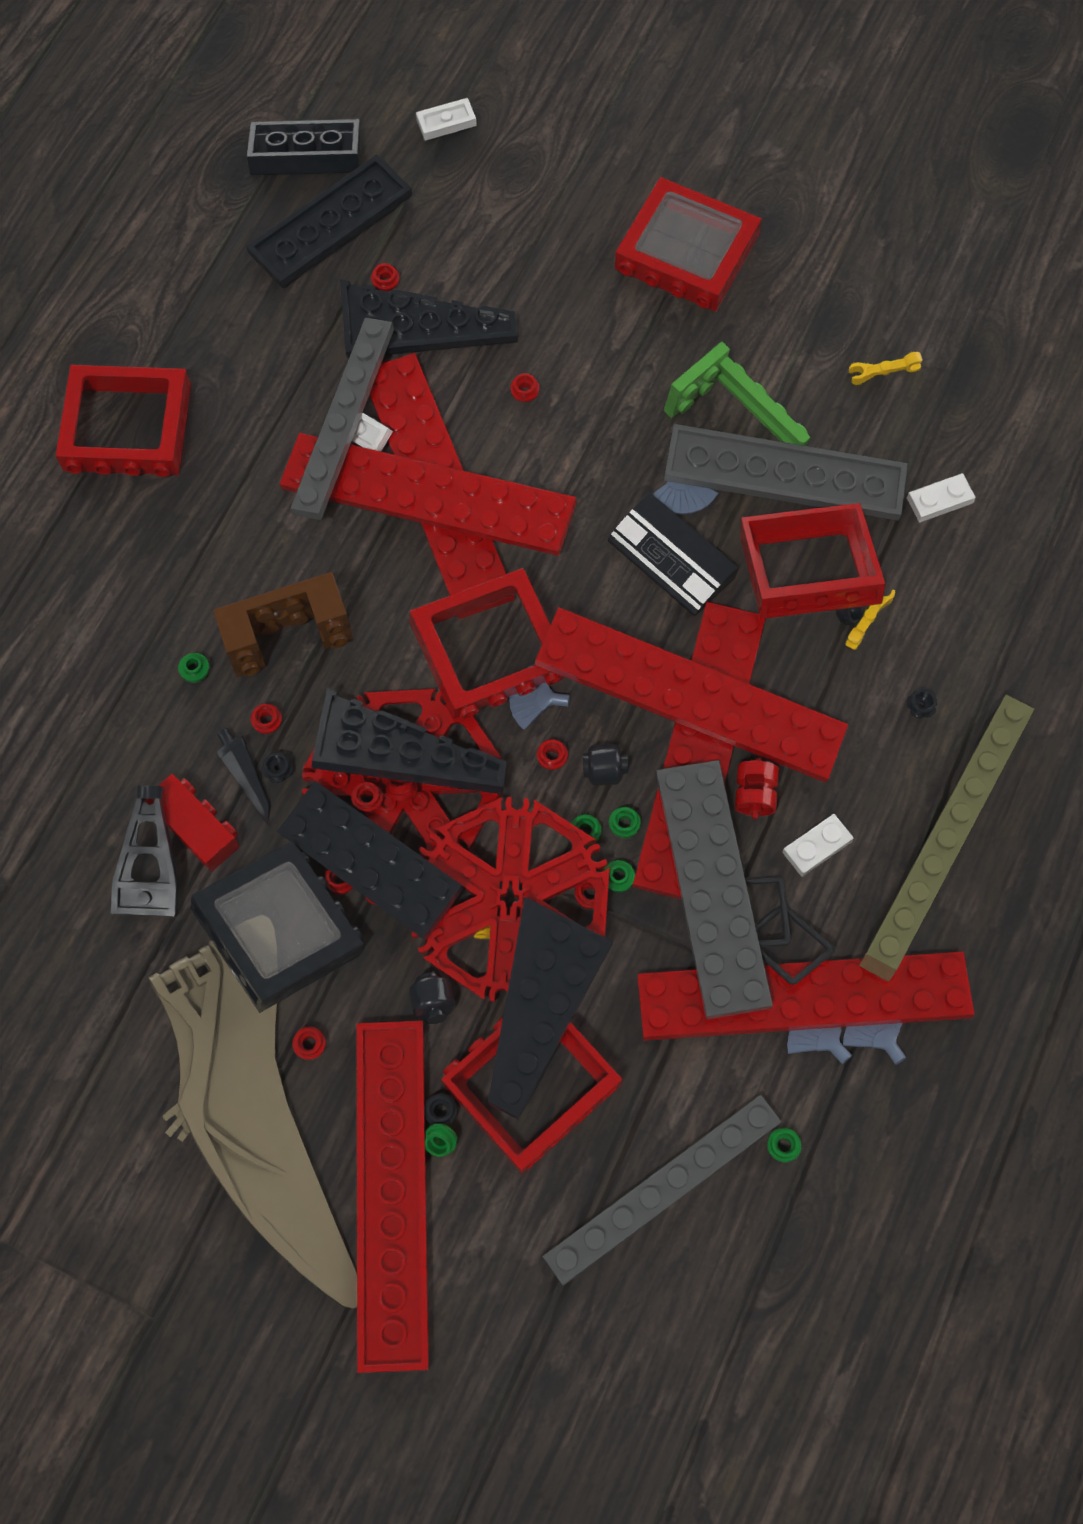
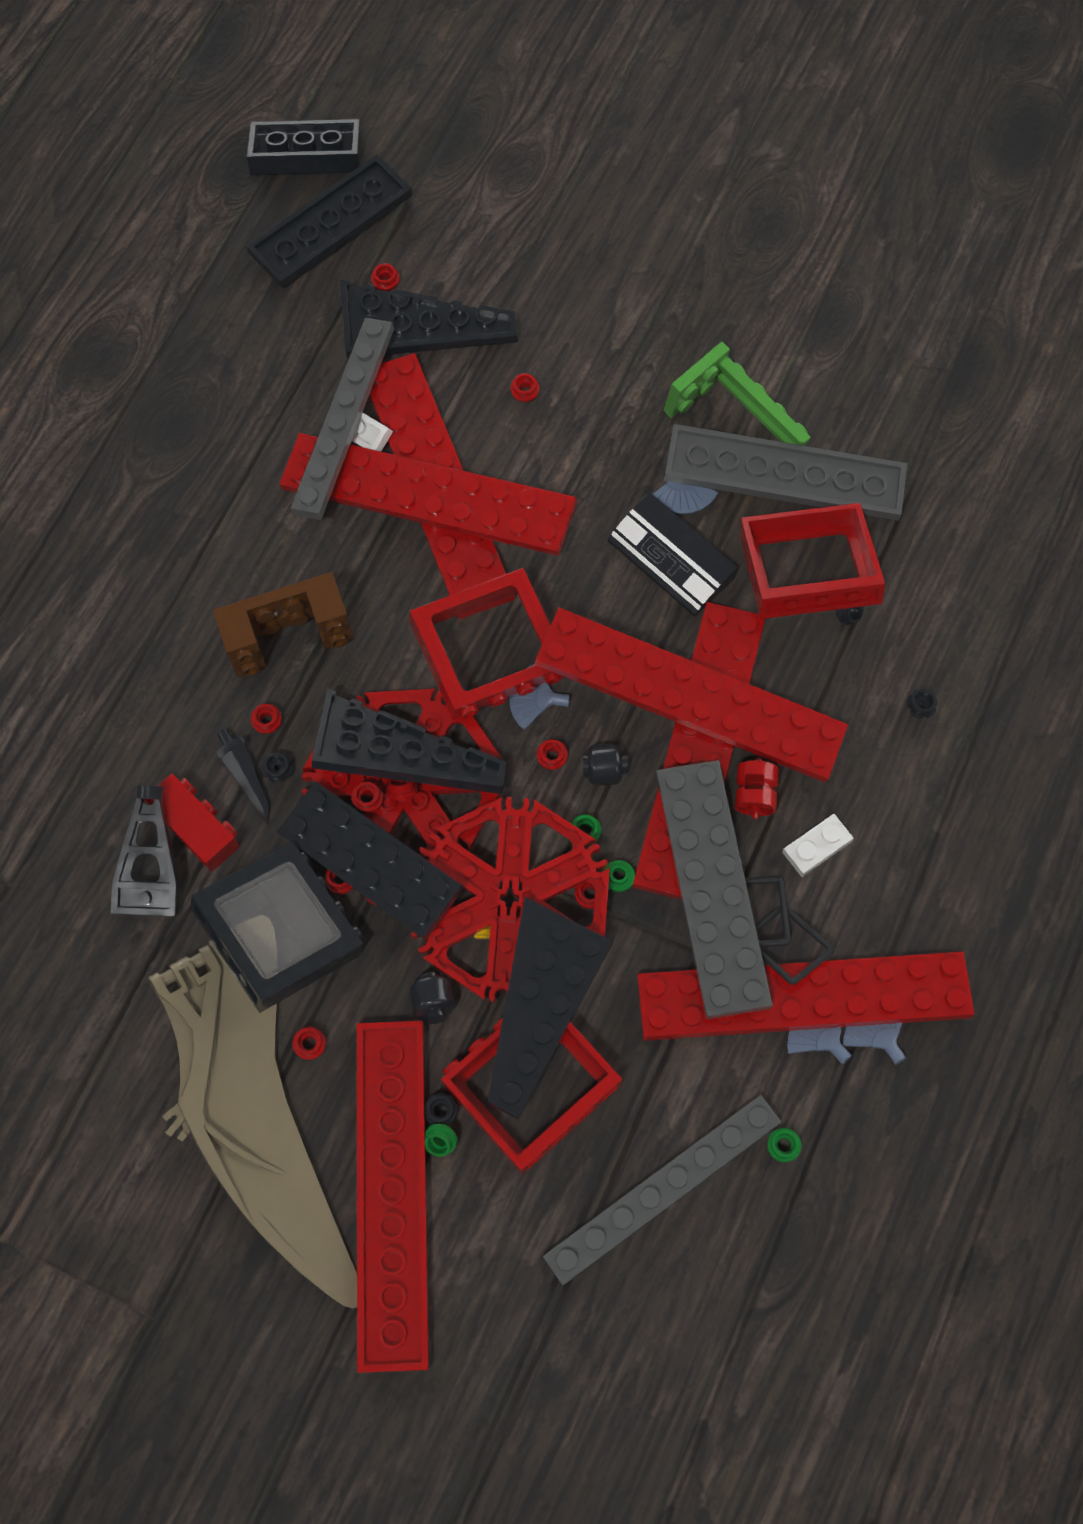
(133, 462): red piece -> none
(196, 675): green plate -> none
(446, 119): white plate -> none
(628, 814): green plate -> none
(687, 244): piece -> none
(857, 634): yellow piece -> none
(910, 362): yellow piece -> none
(941, 497): white plate -> none
(946, 839): olive brick -> none

